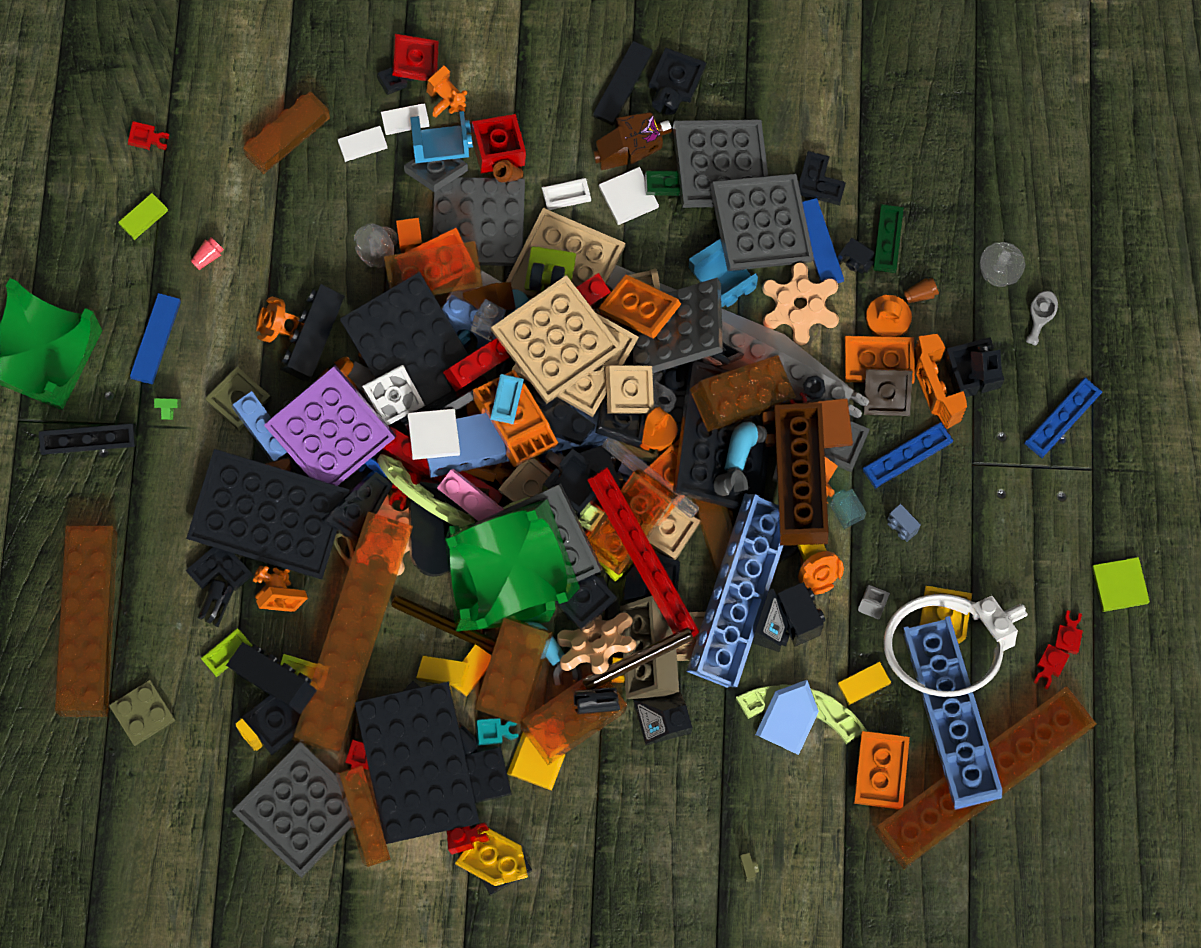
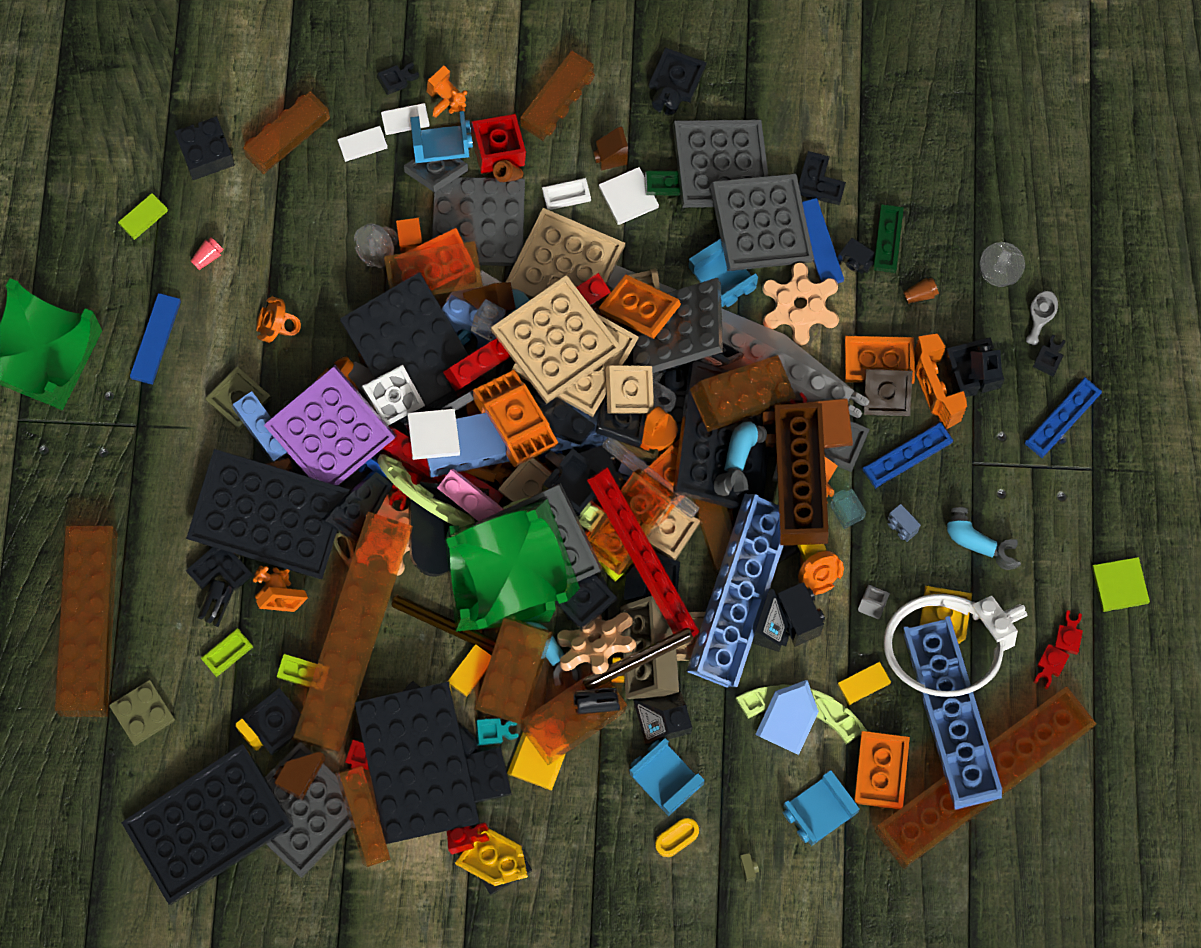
(88, 438): black brick -> none
(143, 136): red plate -> none
(167, 407): bright green tile -> none
(204, 148): none -> black piece
(207, 824): none -> black plate
(271, 677): black brick -> none
(299, 774): none -> reddish brown slope
(312, 332): black brick -> none
(414, 57): red tile -> none
(442, 670): yellow tile -> none
(507, 399): medium azure tile -> none
(548, 267): lime plate -> none
(557, 95): none -> clear orange brick
(623, 83): black tile -> none
(643, 134): reddish brown torso -> none
(665, 777): none -> dark azure panel
(677, 837): none -> yellow tile
(814, 387): black tile -> none
(820, 809): none -> dark azure panel
(888, 316): orange tile -> none
(965, 535): none -> piece
(1049, 357): none -> black plate

